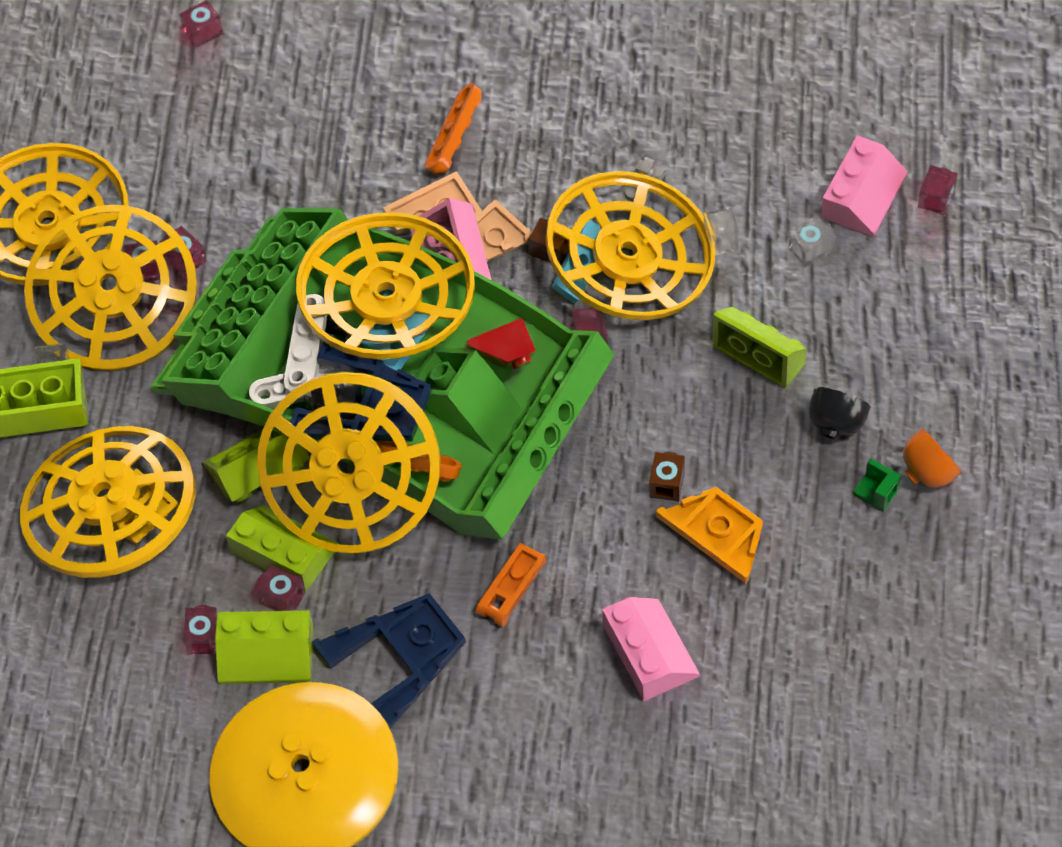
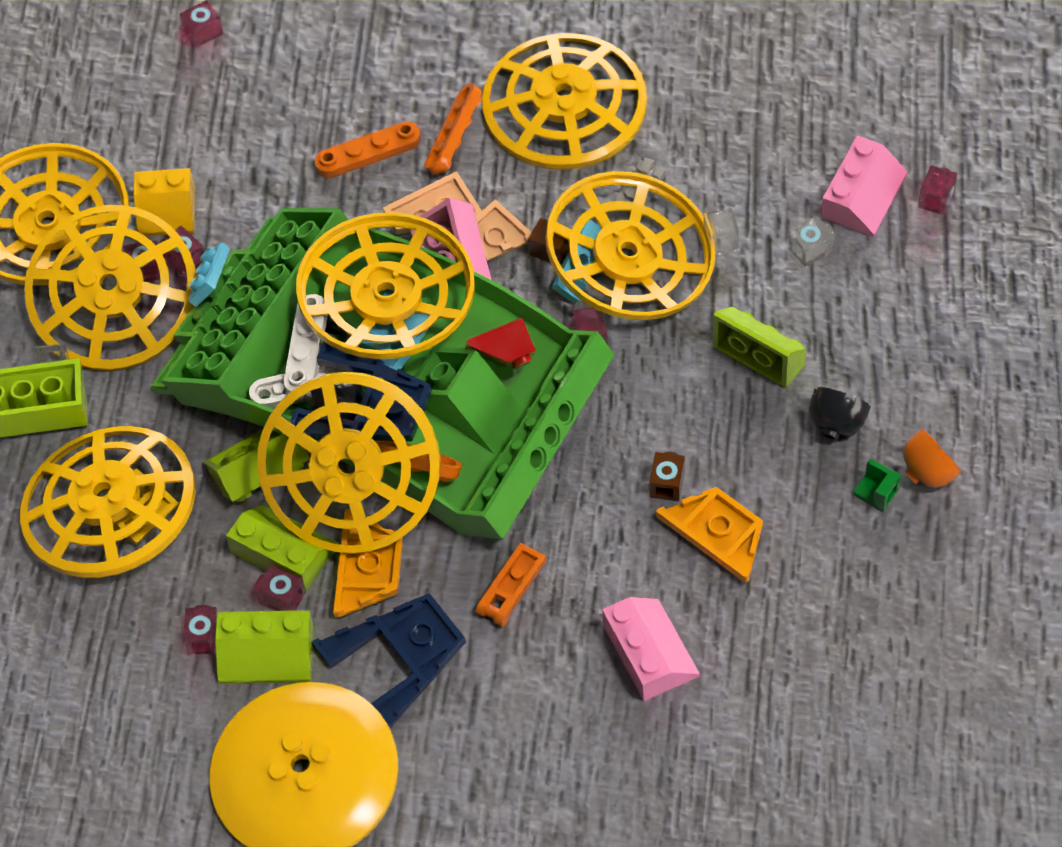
(166, 195): none -> yellow slope
(208, 273): none -> medium azure tile
(366, 576): none -> light orange wing
(367, 149): none -> orange plate
(564, 108): none -> yellow dish

